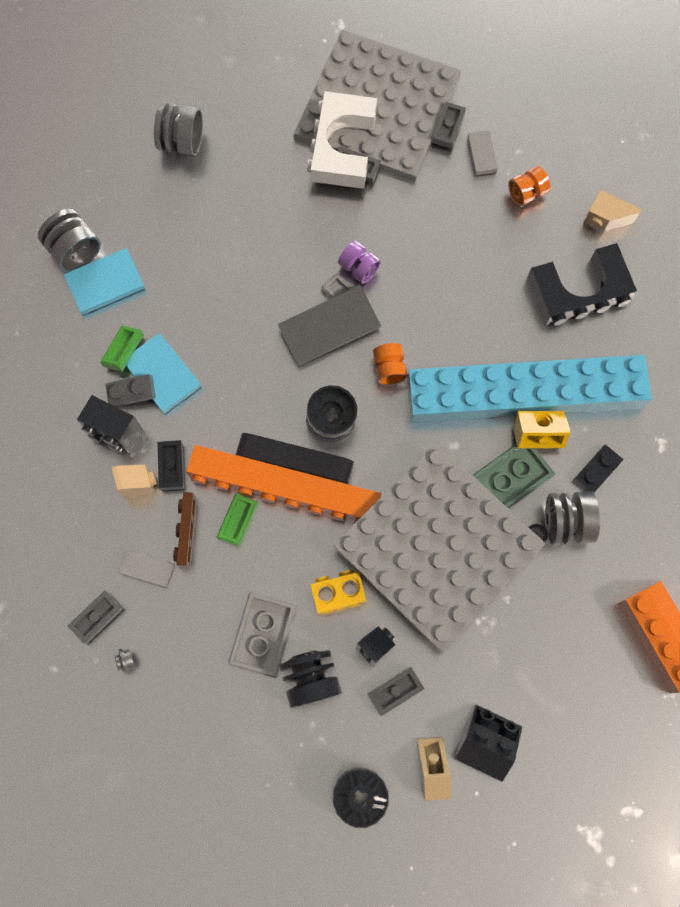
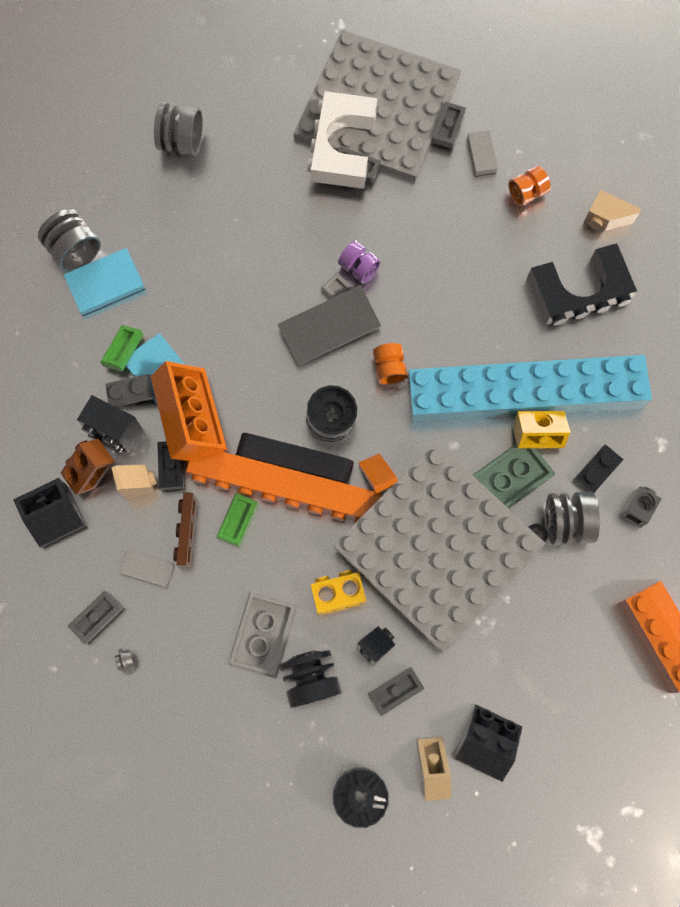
(49, 512): none -> black slope
(86, 466): none -> dark orange brick
(187, 411): none -> orange slope
(378, 473): none -> orange tile
(634, 513): none -> dark grey brick

